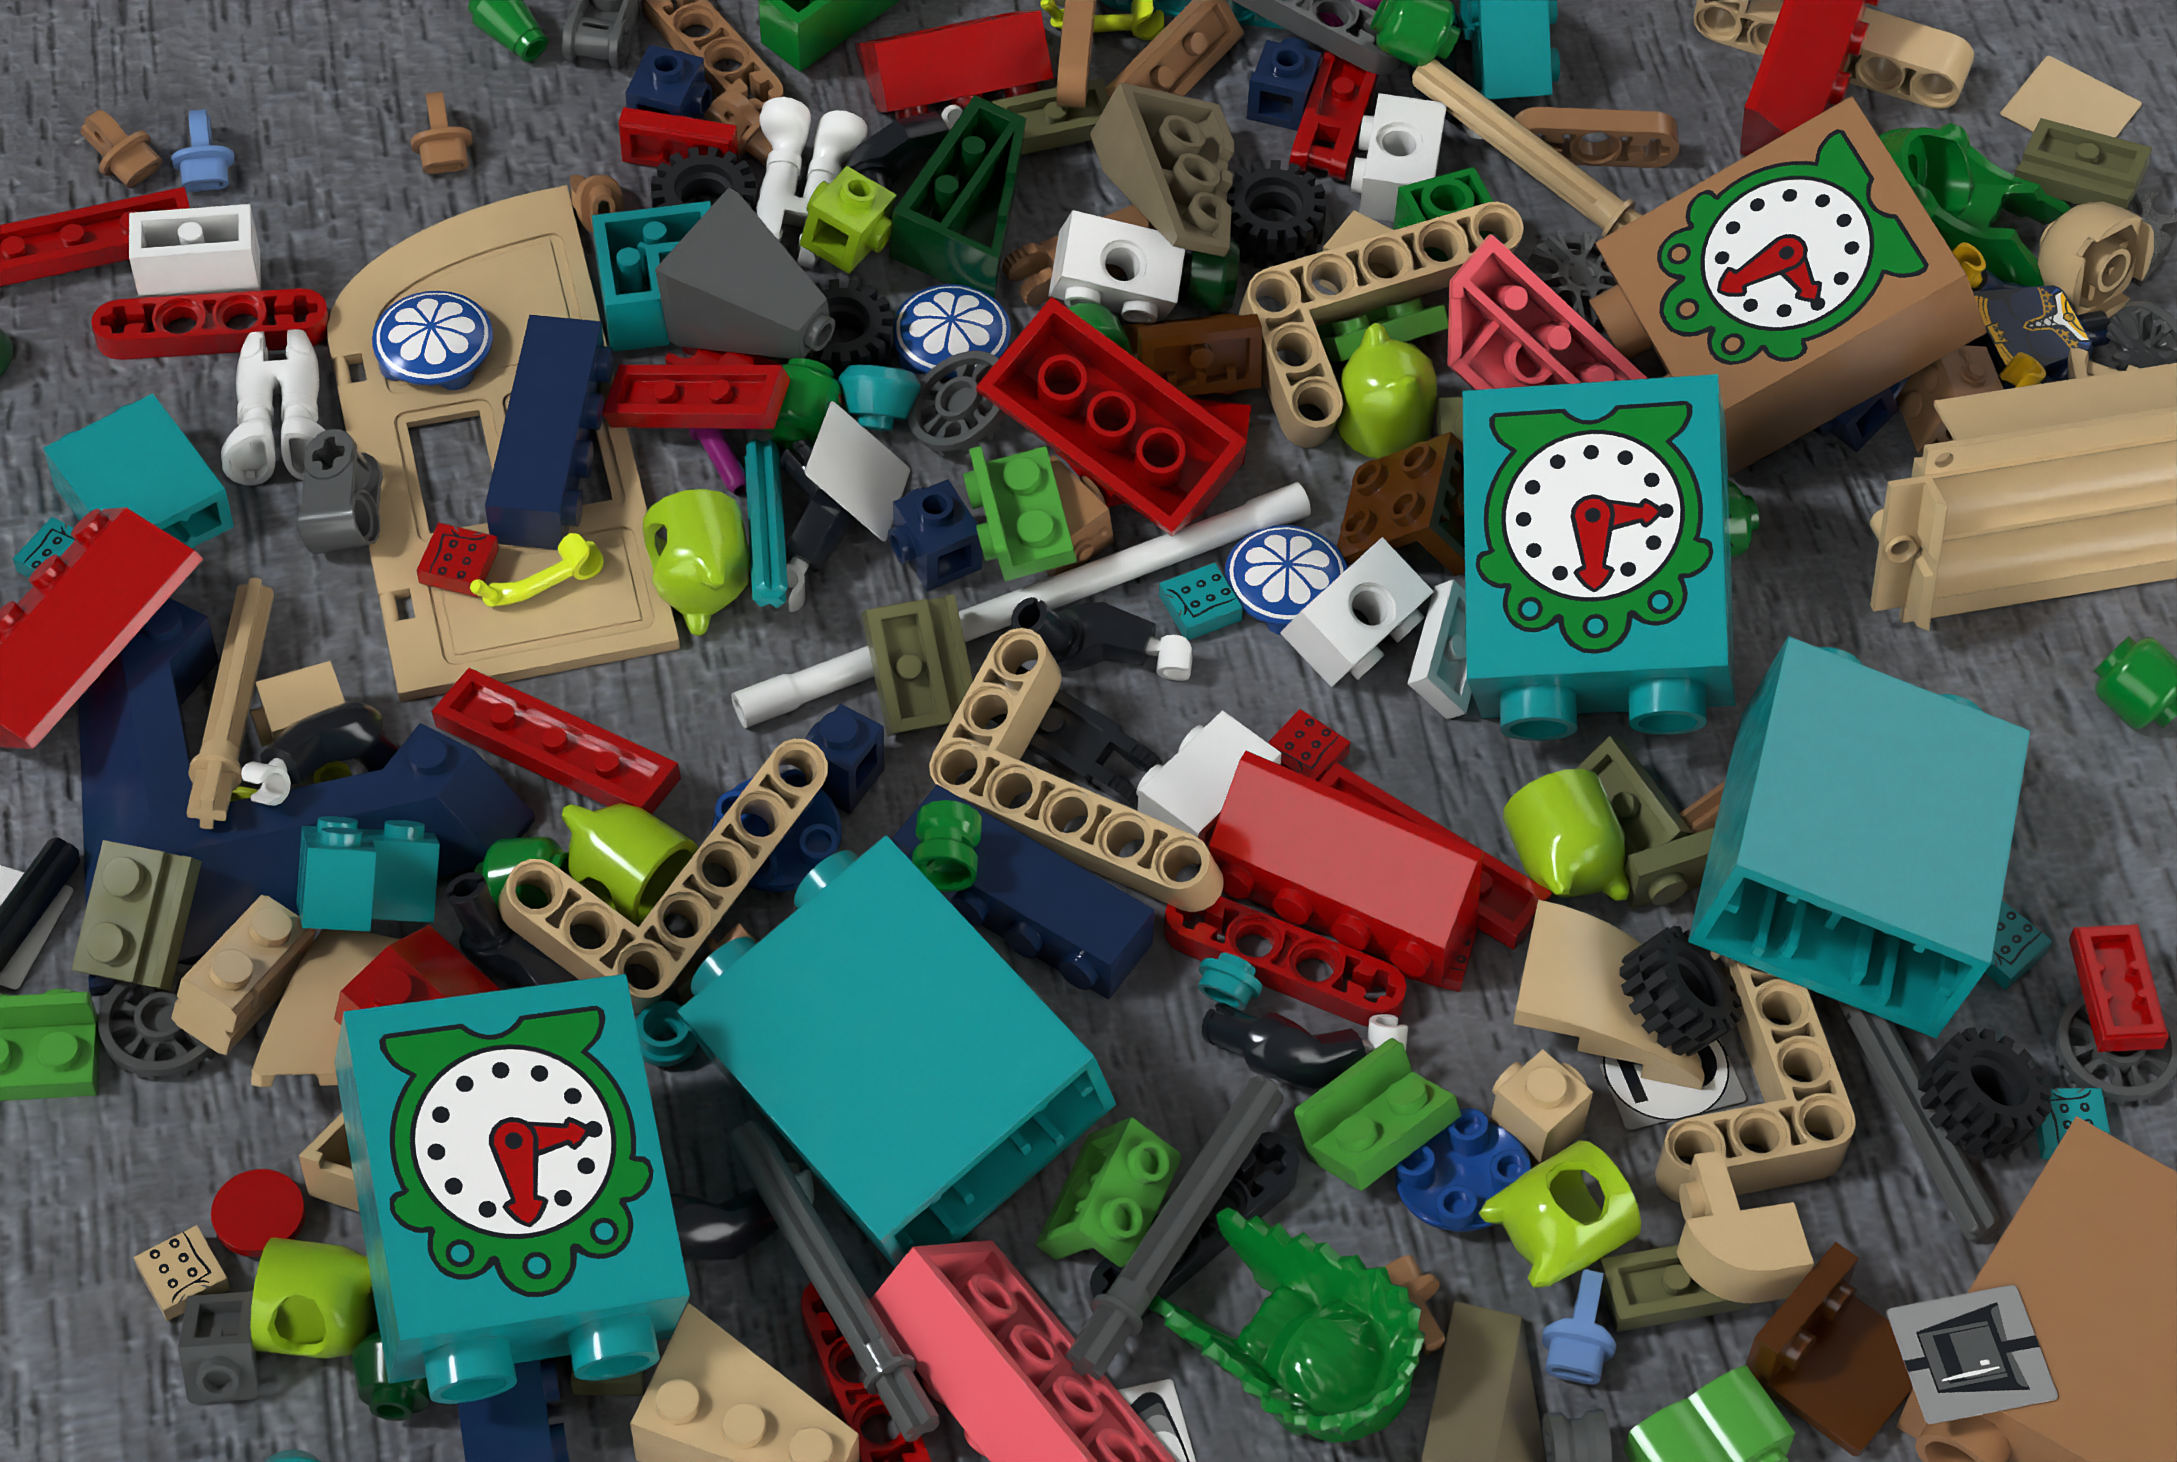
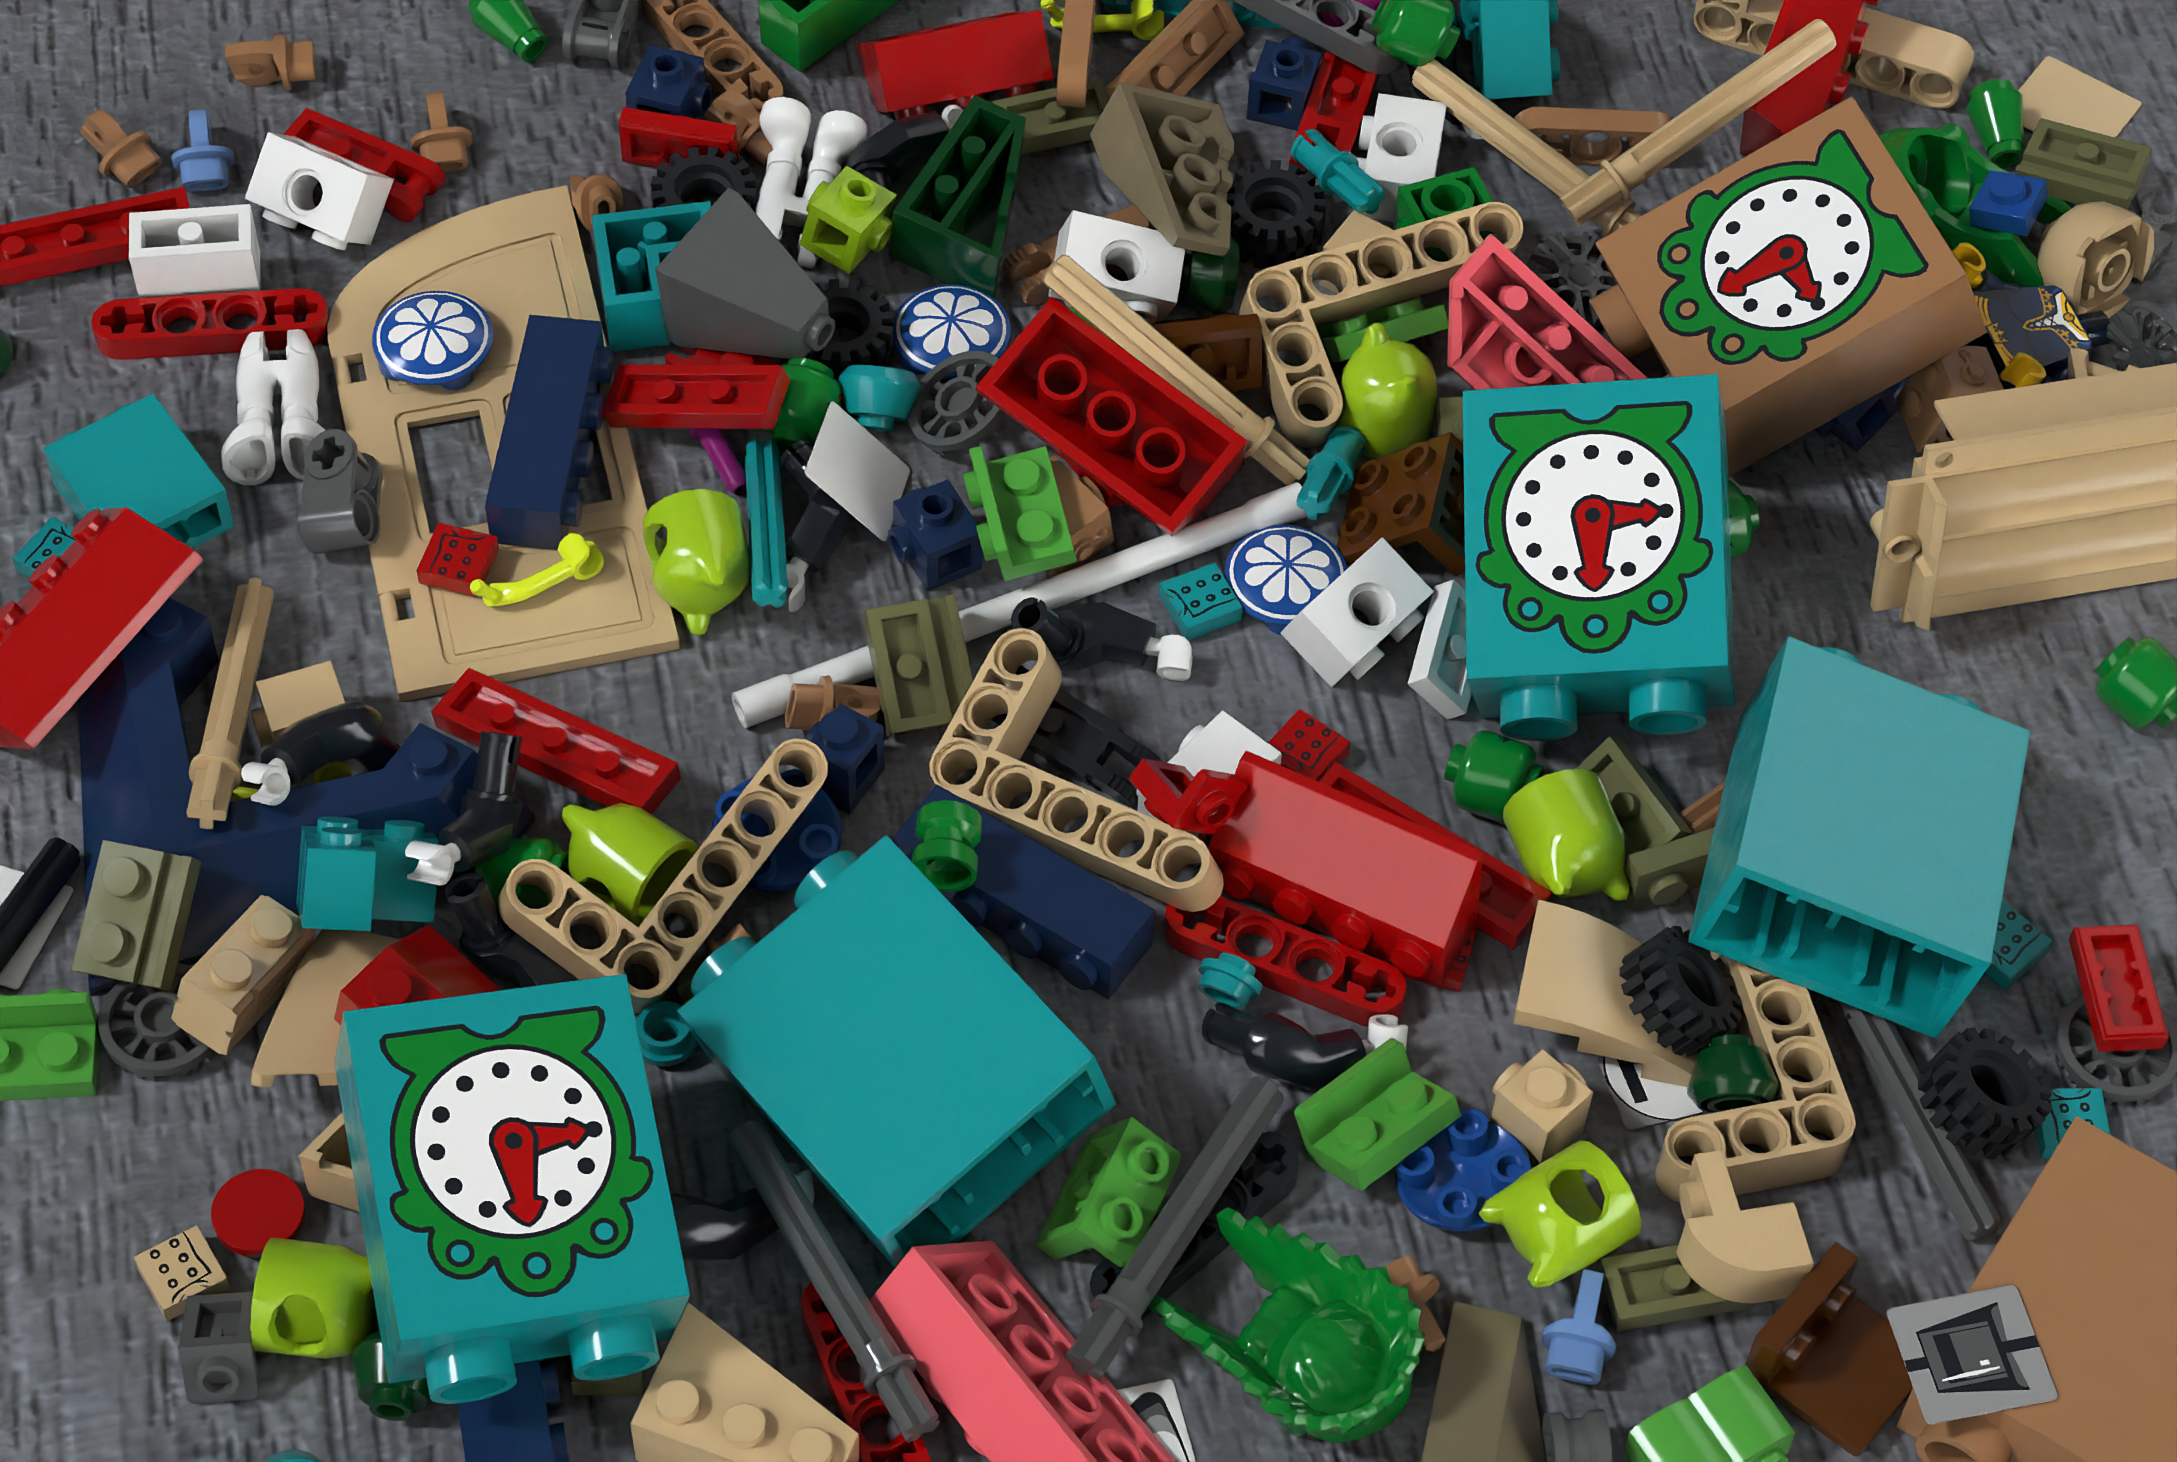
(272, 61): none -> medium nougat piece
(350, 197): none -> white brick
(403, 200): none -> red plate
(486, 816): none -> black arm
(812, 702): none -> medium nougat piece
(1164, 358): none -> tan axle
(1188, 801): none -> red bracket
(1331, 471): none -> teal axle
(1338, 172): none -> teal axle
(1490, 773): none -> green head
(1698, 122): none -> tan axle
(1732, 1075): none -> dark green cone
(1998, 121): none -> green cone
(2008, 202): none -> blue plate

